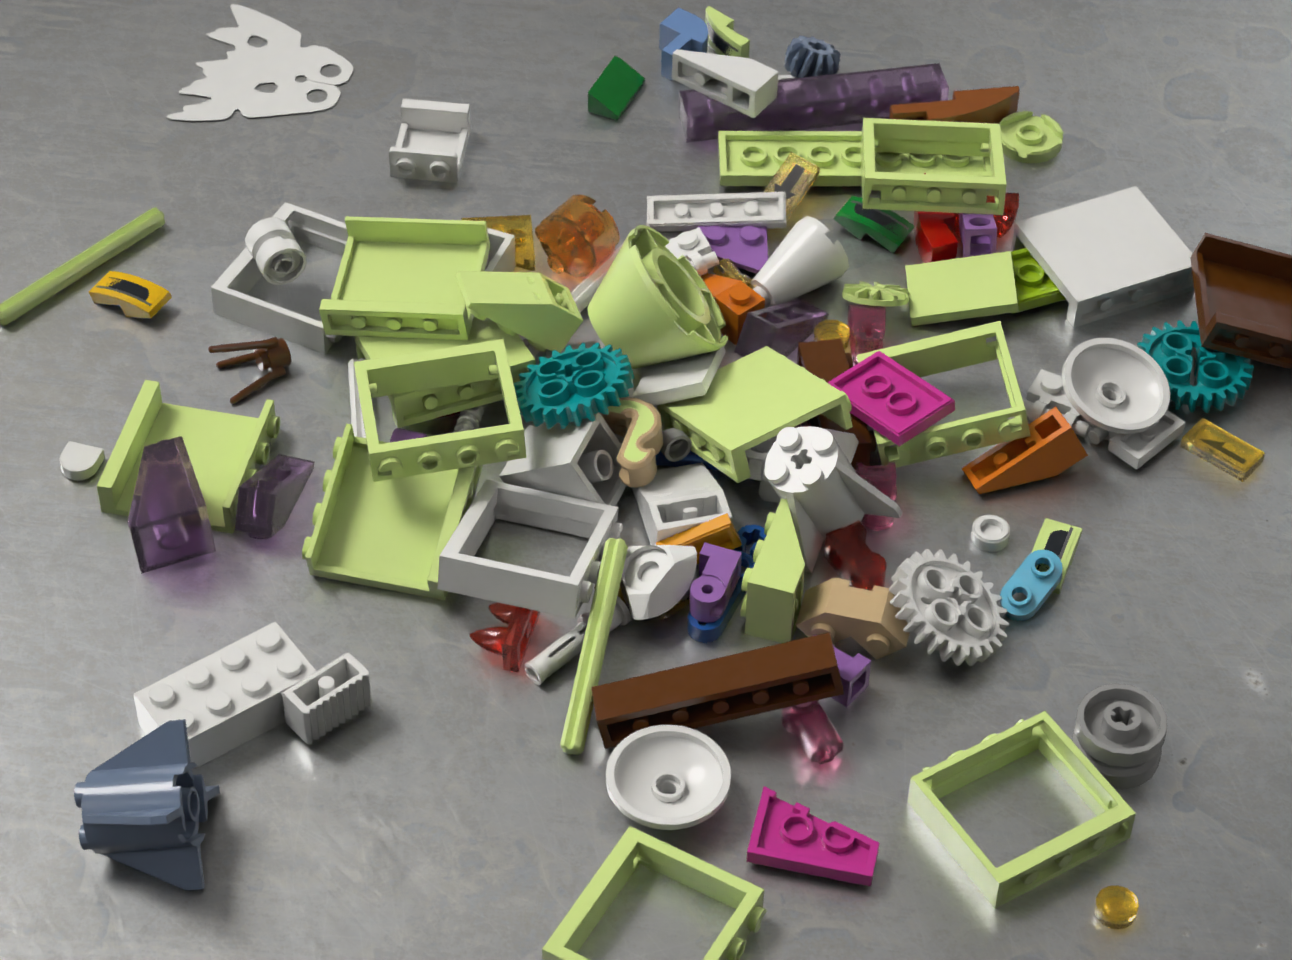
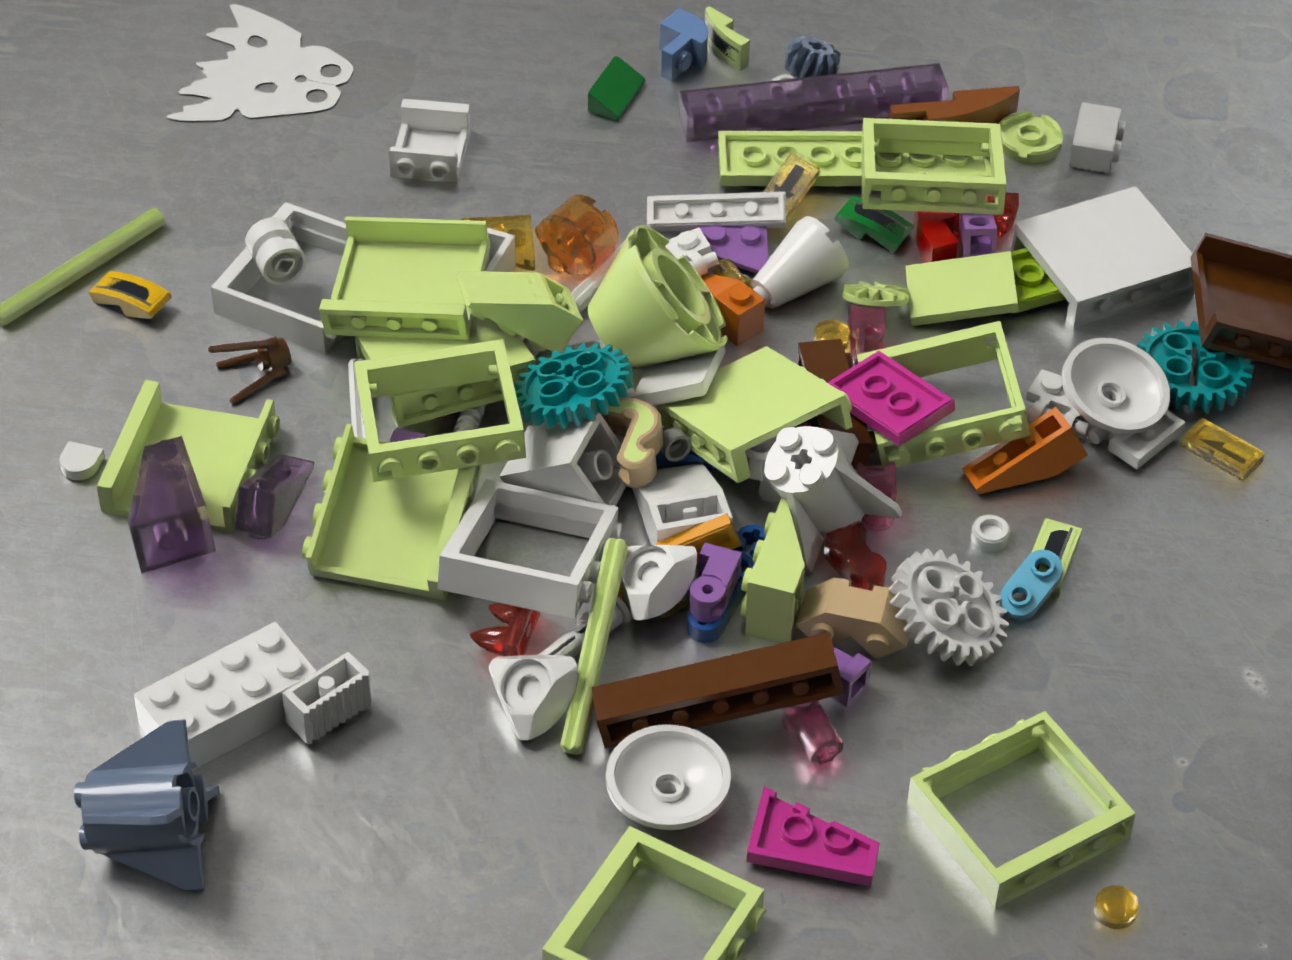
(534, 690): none -> white hat
(728, 79): white slope -> none
(779, 327): slope -> none
(1096, 138): none -> white brick
(1121, 733): light grey wheel -> none

